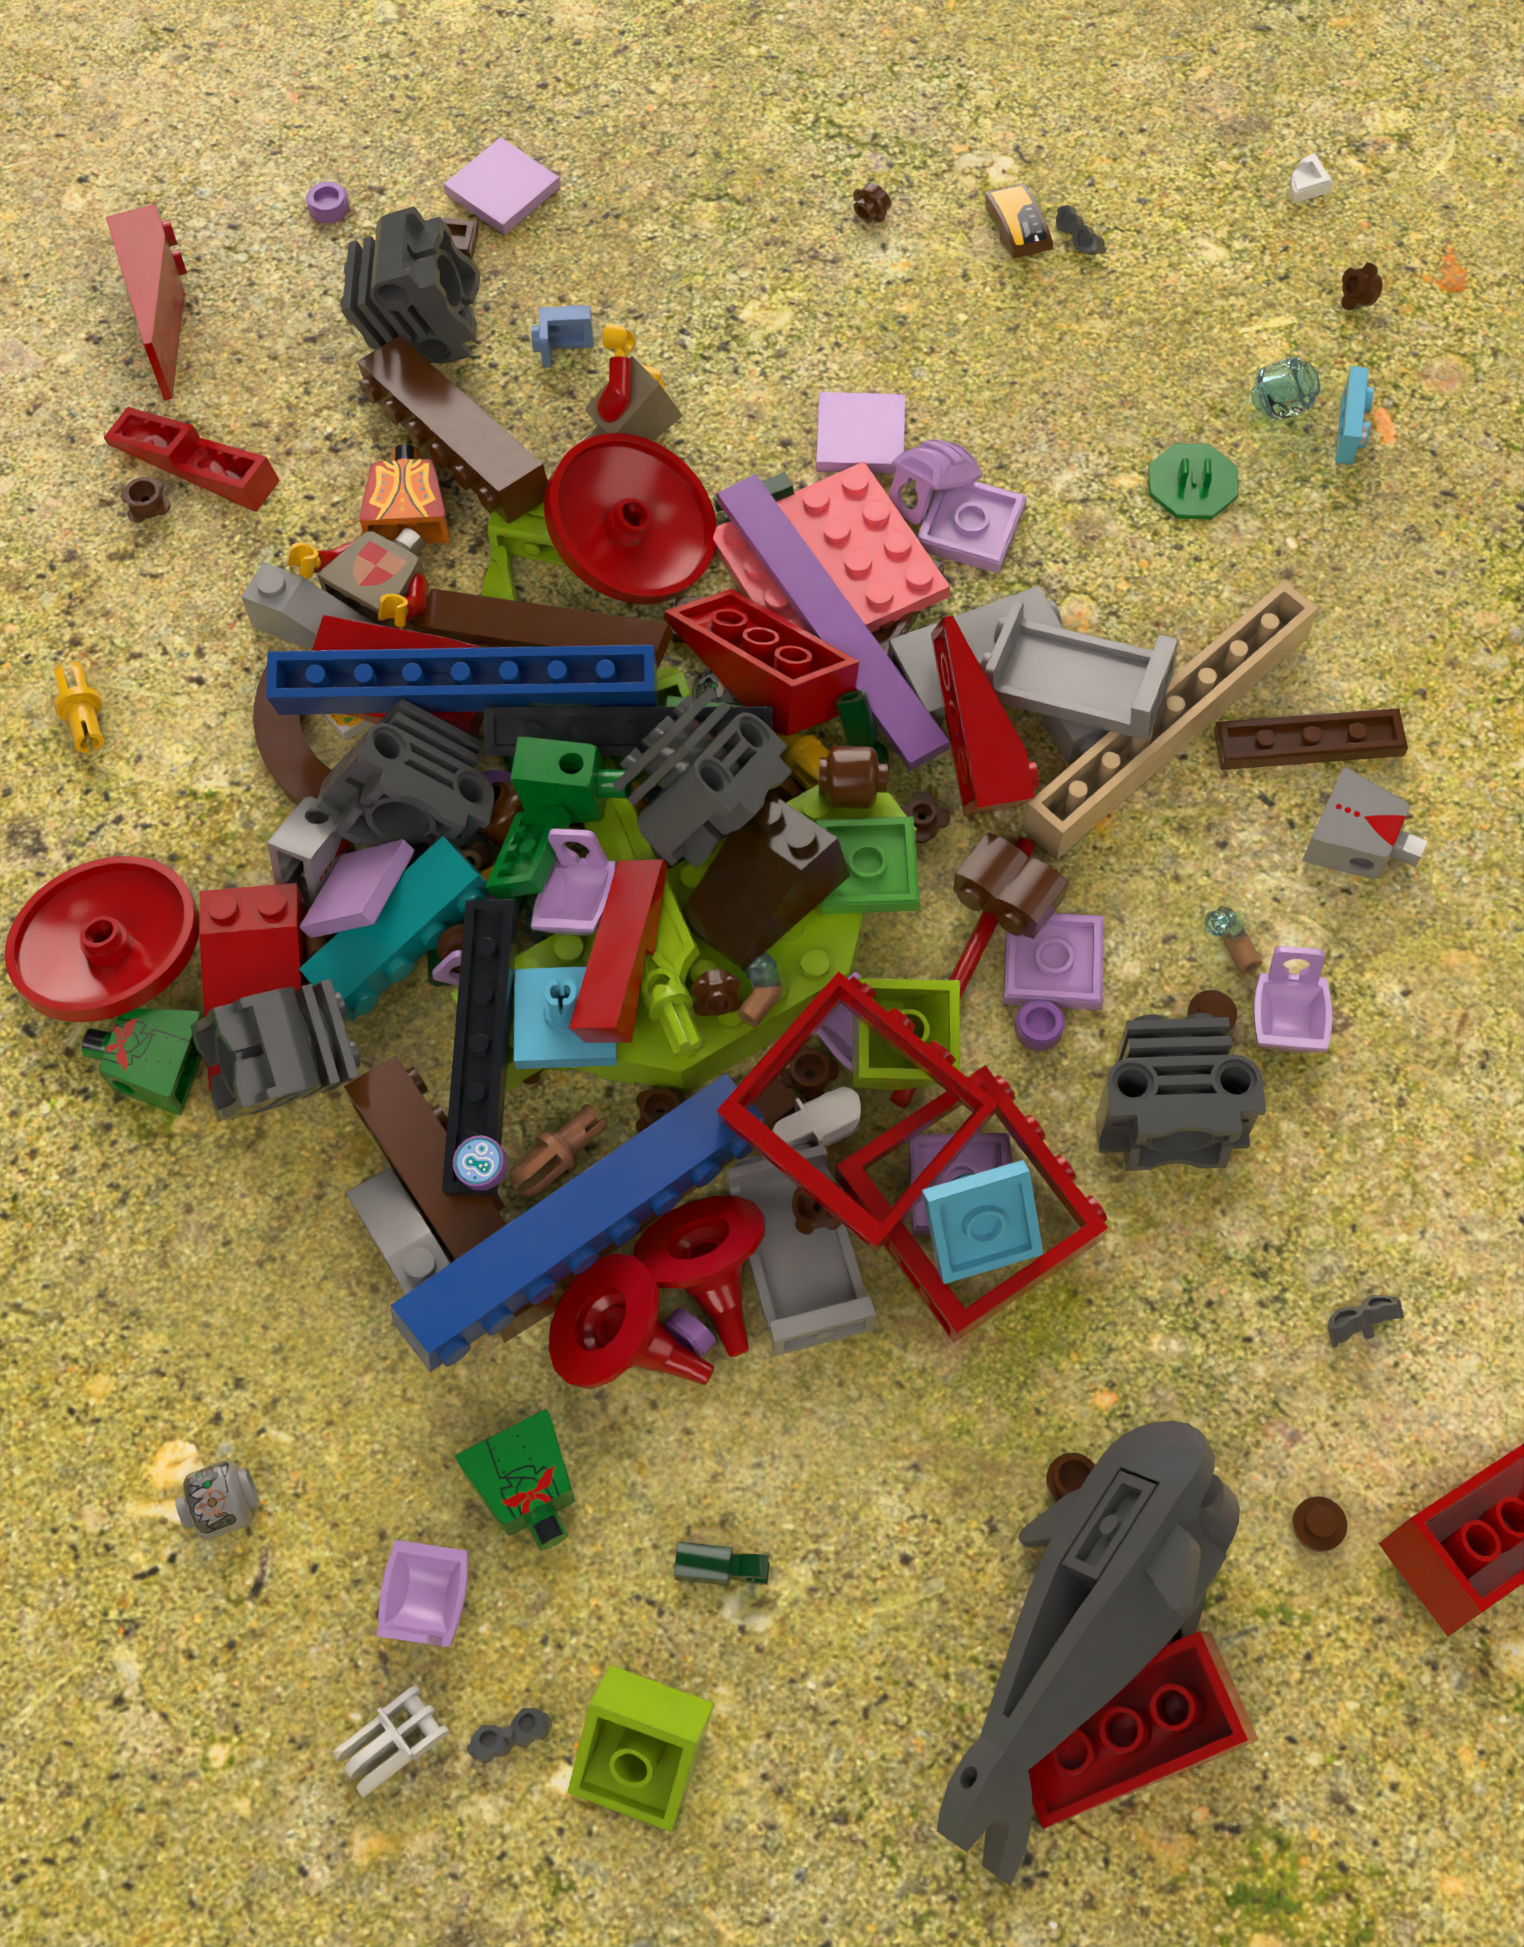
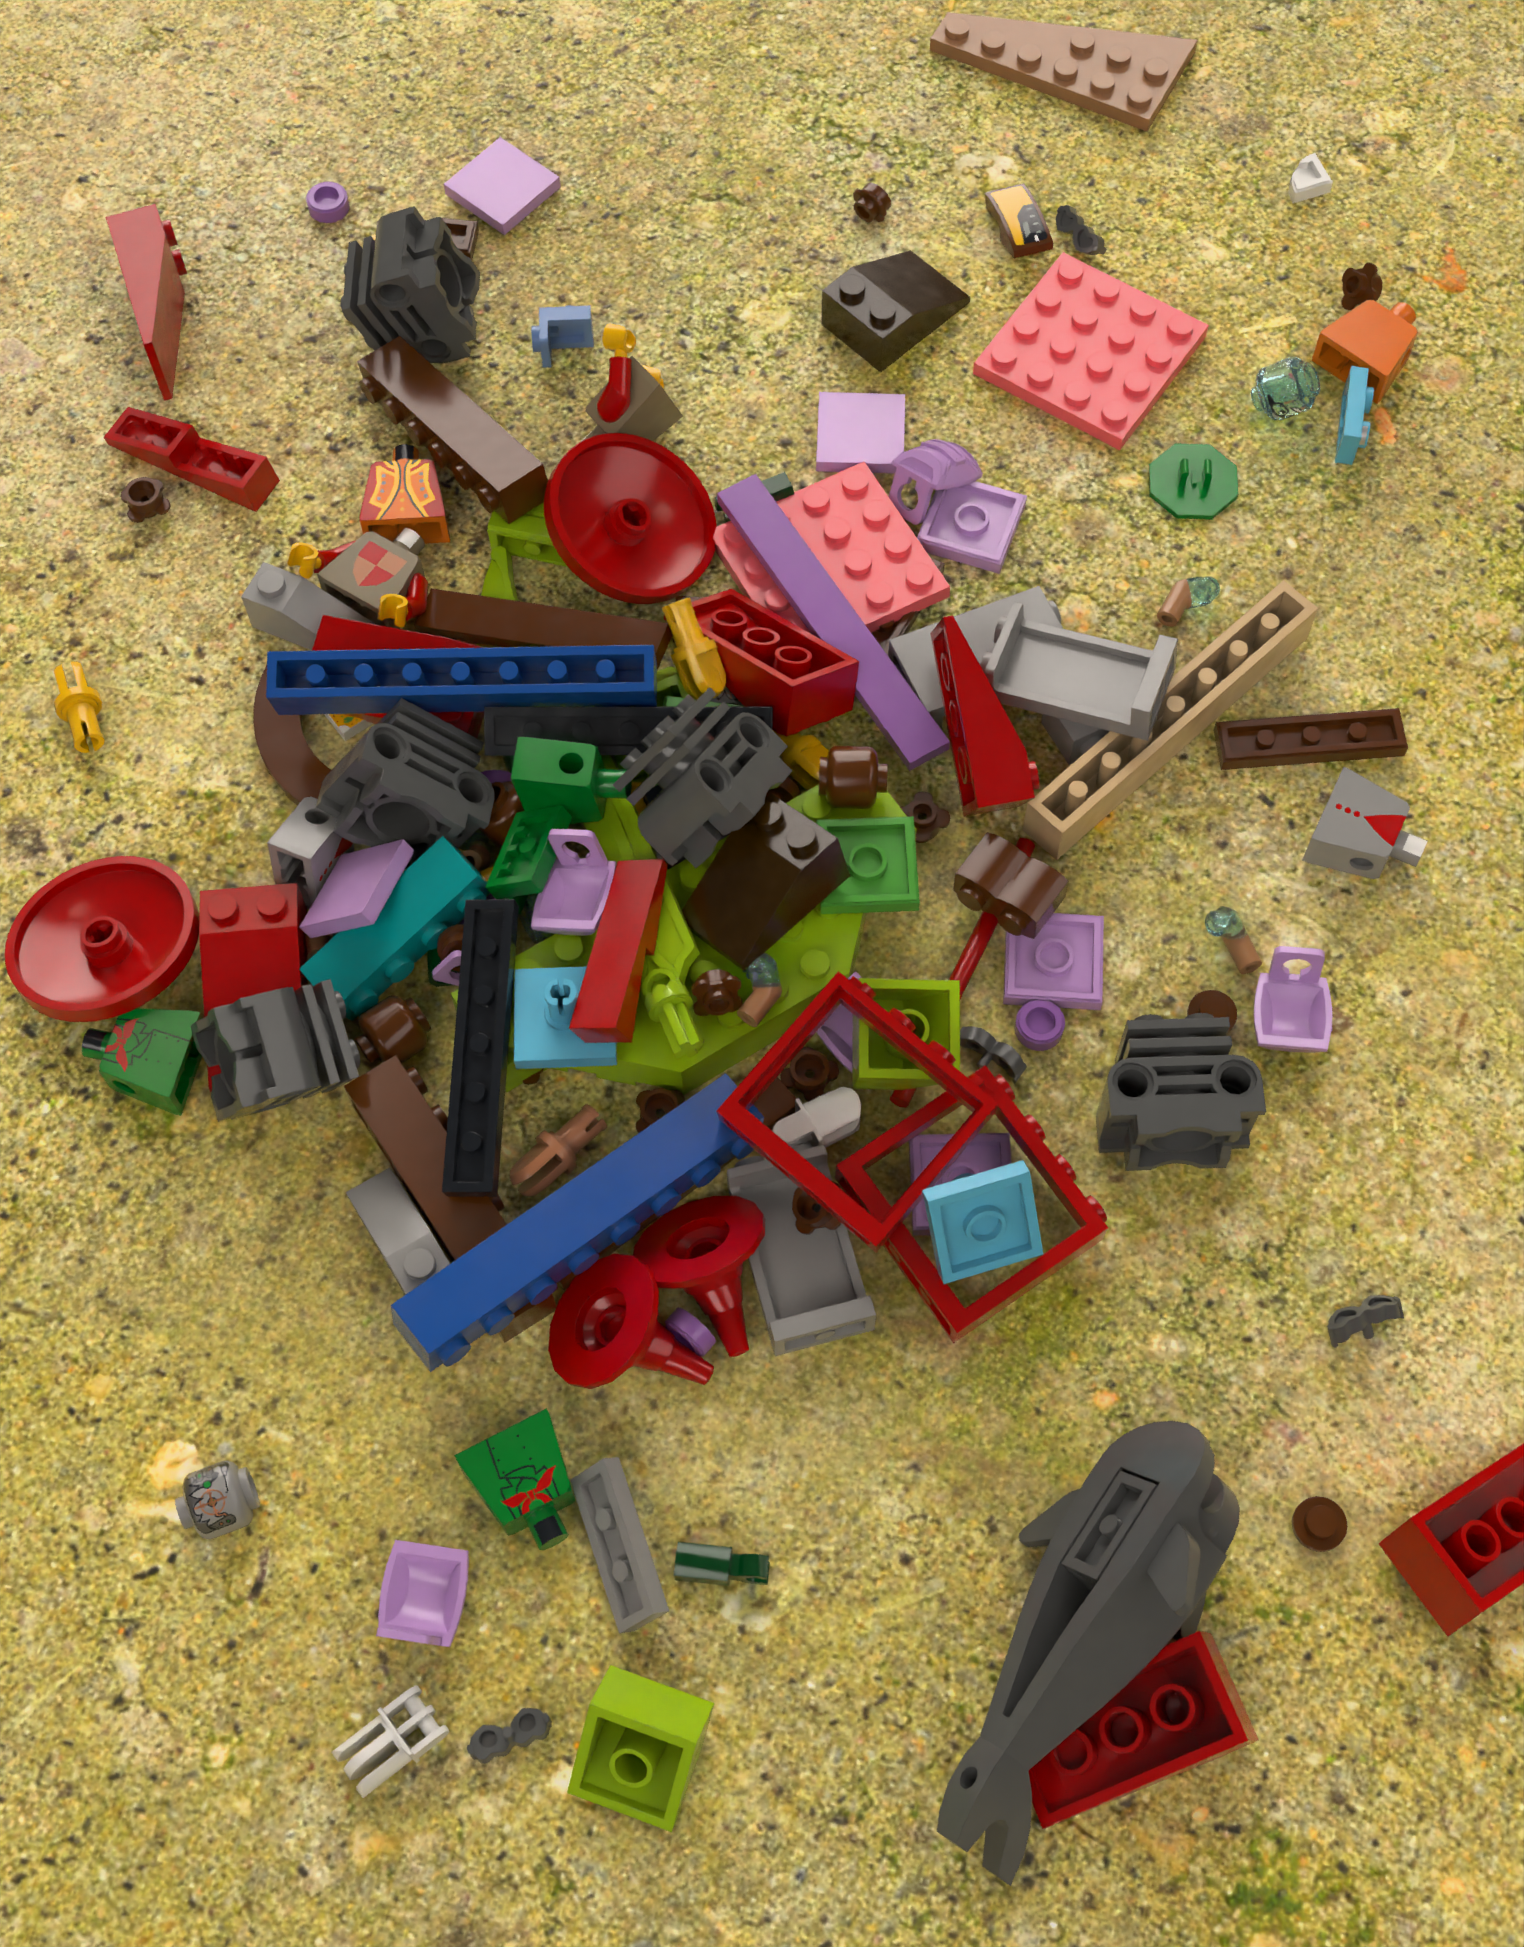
(392, 1029): none -> reddish brown head
(480, 1163): tile -> none
(619, 1545): none -> light grey plate
(695, 655): none -> yellow arm
(859, 722): dark green bar -> none
(889, 306): none -> dark brown slope
(999, 1052): none -> dark grey piece
(1067, 1474): reddish brown plate -> none
(1090, 350): none -> coral plate
(1093, 68): none -> wing
(1186, 595): none -> arm
(1368, 339): none -> orange torso

